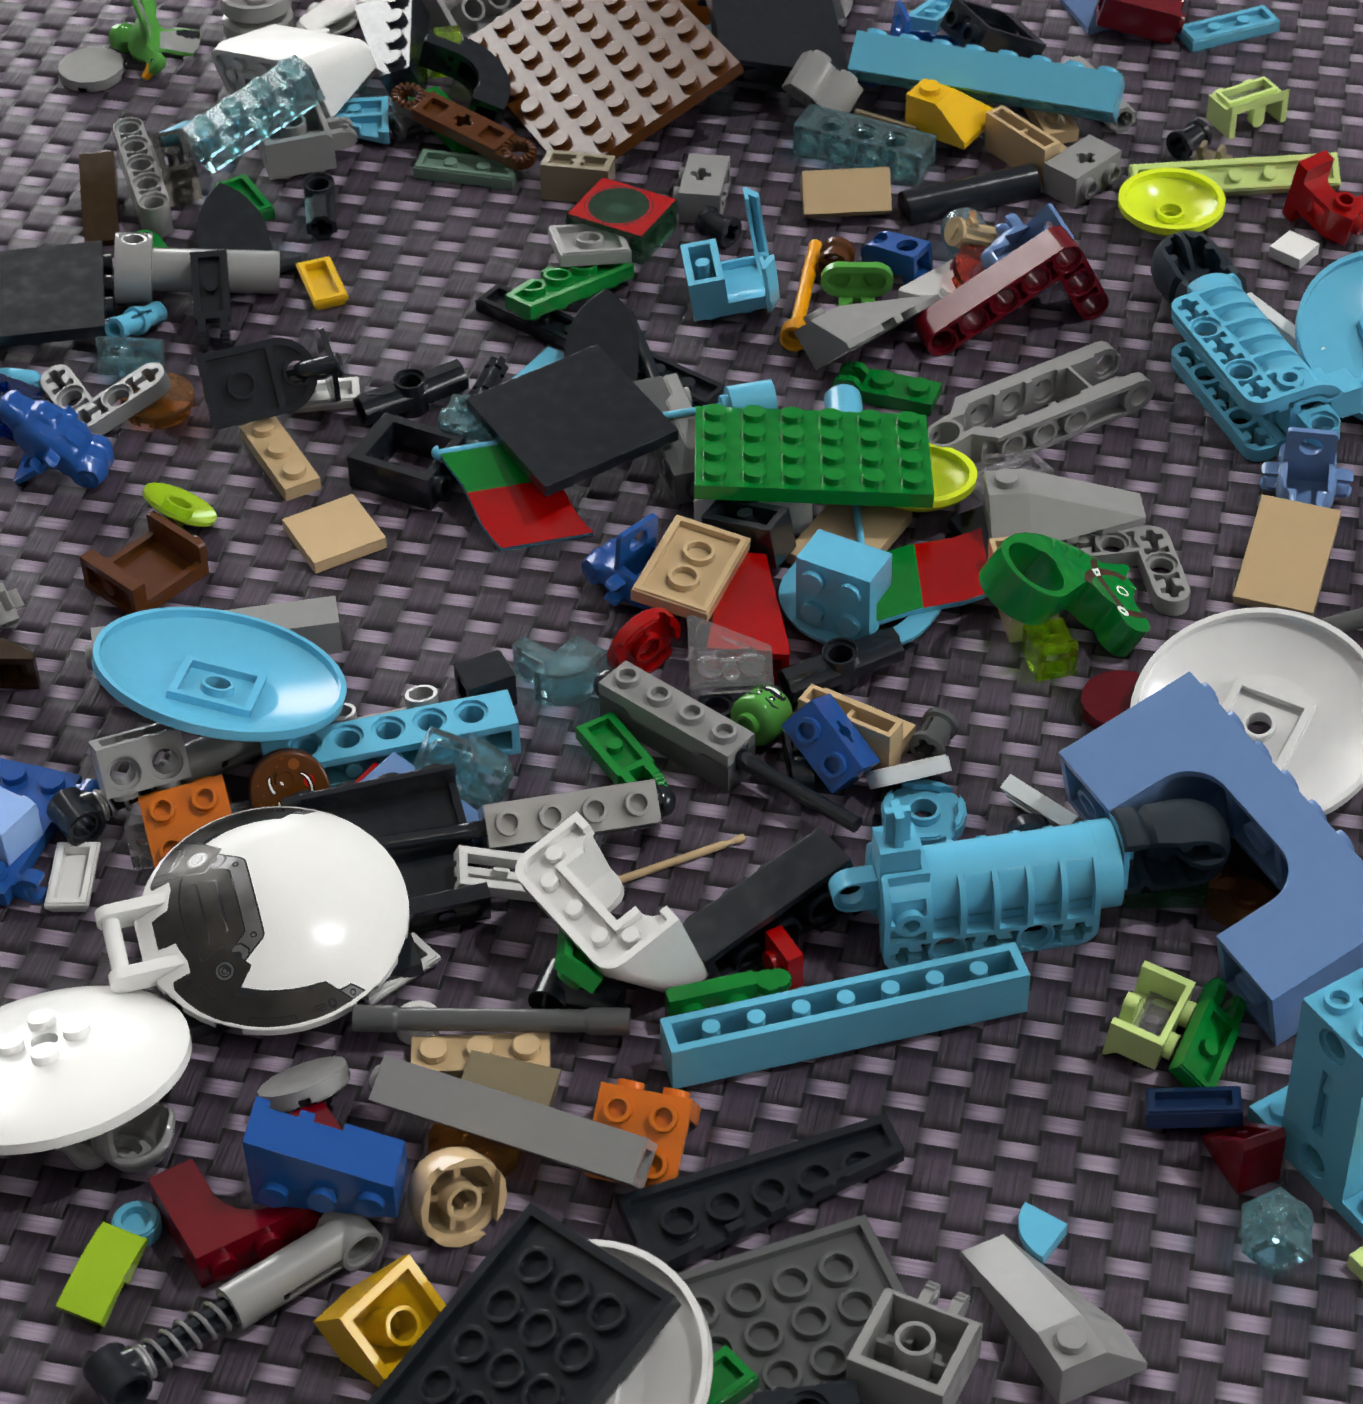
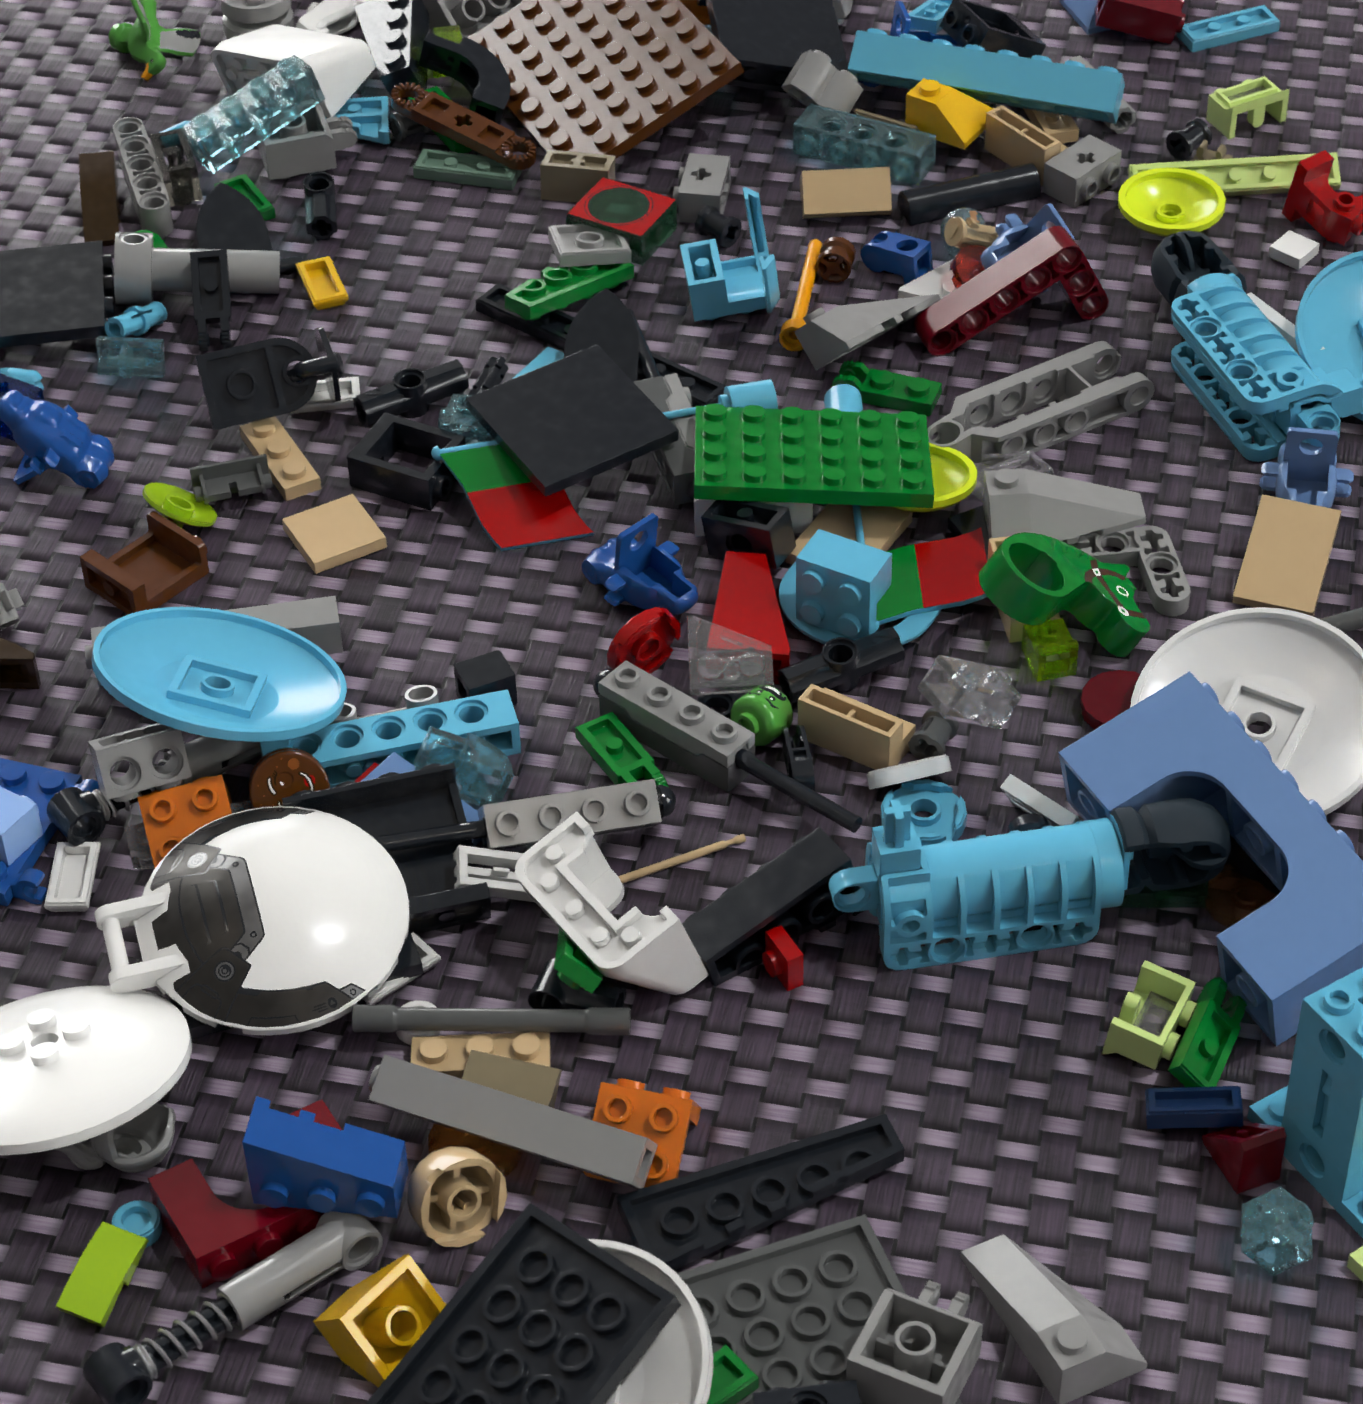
(91, 69): light grey tile -> none
(149, 380): light grey beam -> none
(169, 409): clear orange tile -> none
(222, 479): none -> dark grey hinge
(311, 1079): light grey tile -> none
(562, 675): clear light blue brick -> none
(690, 568): tan tile -> none
(725, 990): green hinge -> none
(830, 743): blue brick -> none
(844, 1015): medium azure brick -> none
(856, 281): bright green bracket -> none
(970, 692): none -> clear brick
(1040, 1232): medium azure tile -> none

